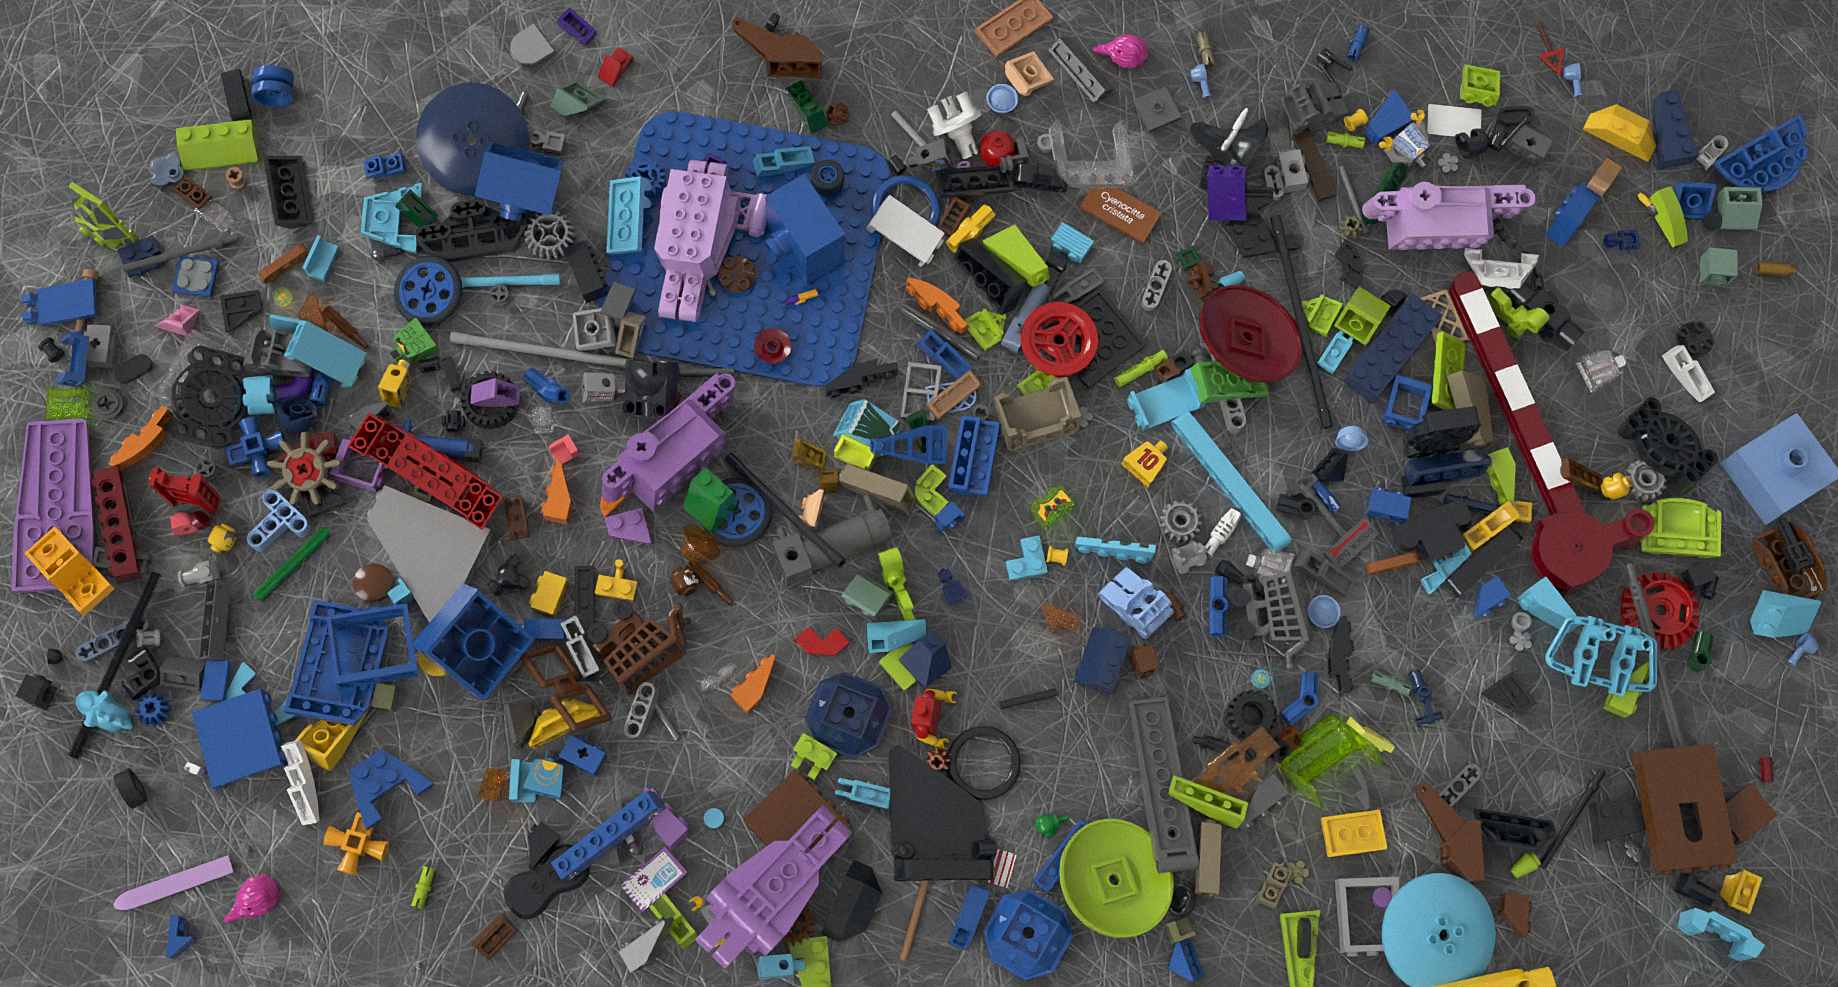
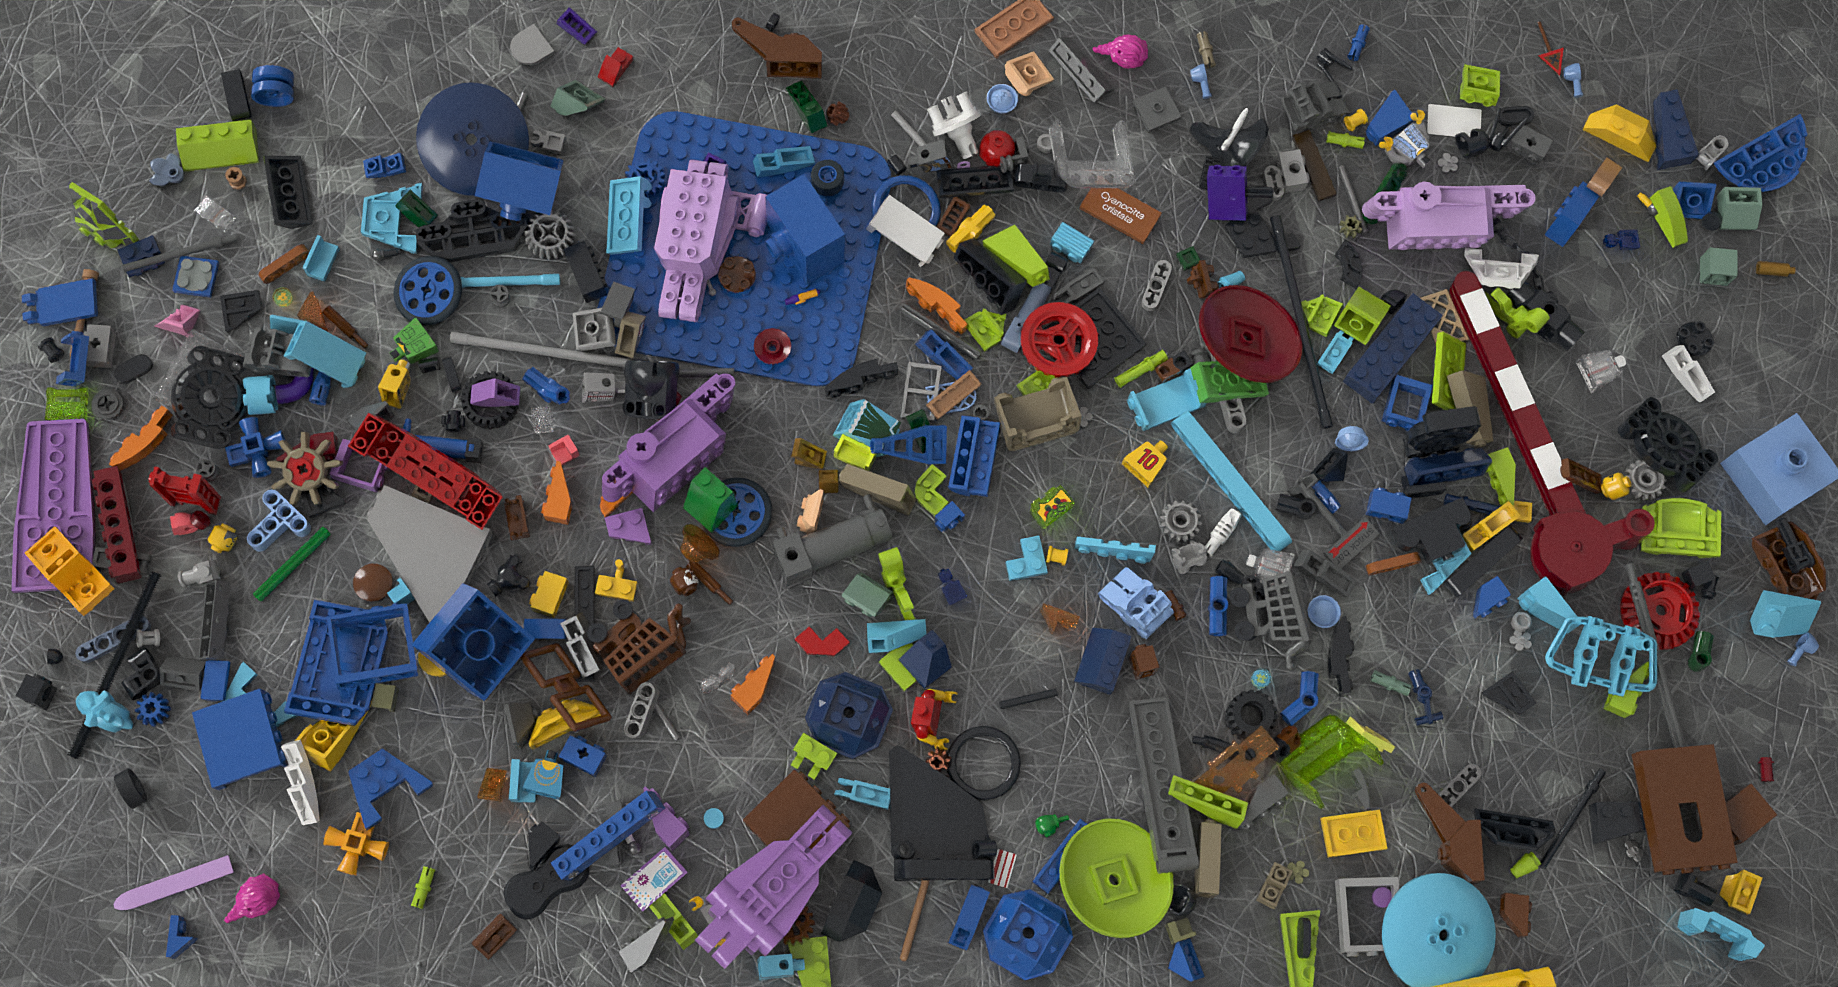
(192, 192): reddish brown slope -> none
(194, 769): white tile -> none
(296, 415): dark blue cylinder -> none
(831, 553): black piece -> none

